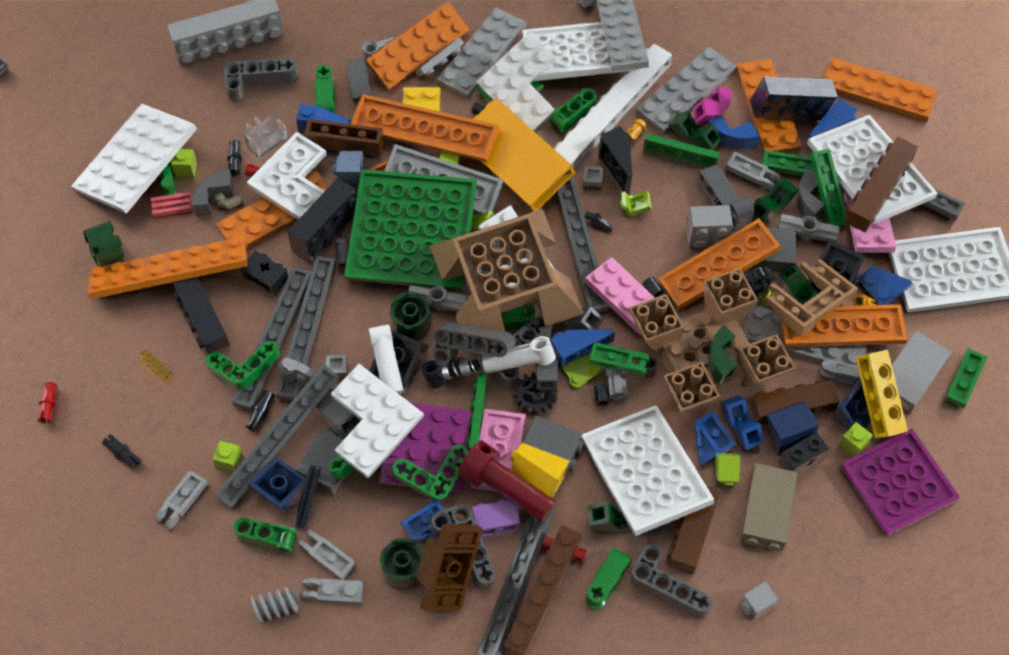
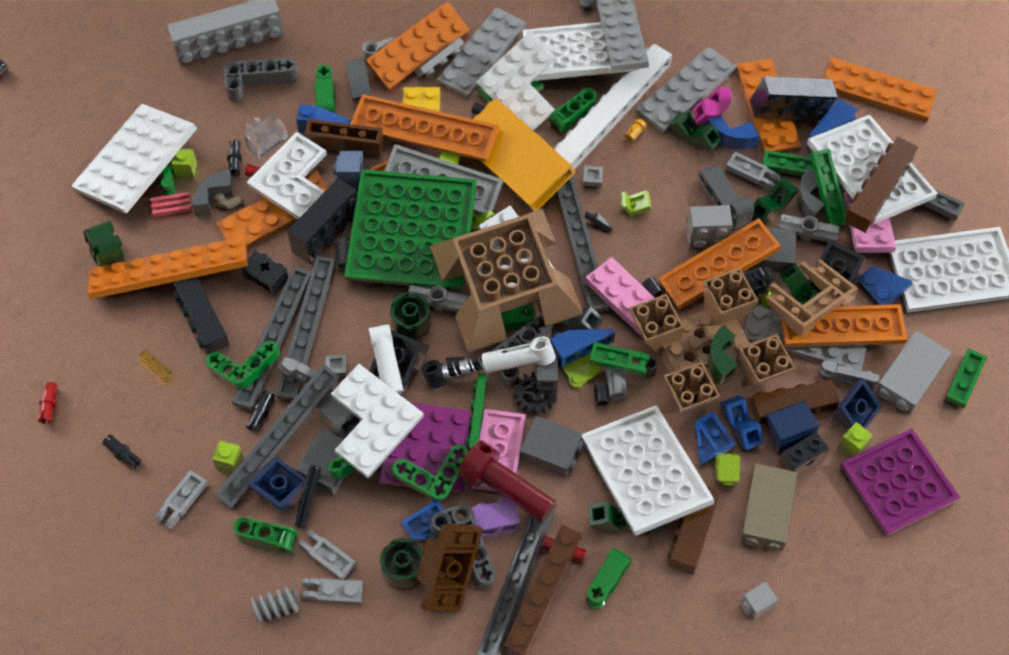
(496, 342): dark grey beam -> none
(539, 468): yellow slope -> none
(616, 157): black slope -> none
(673, 585): dark grey beam -> none
(680, 151): green plate -> none
(862, 300): light orange pin -> none
(881, 394): yellow brick -> none

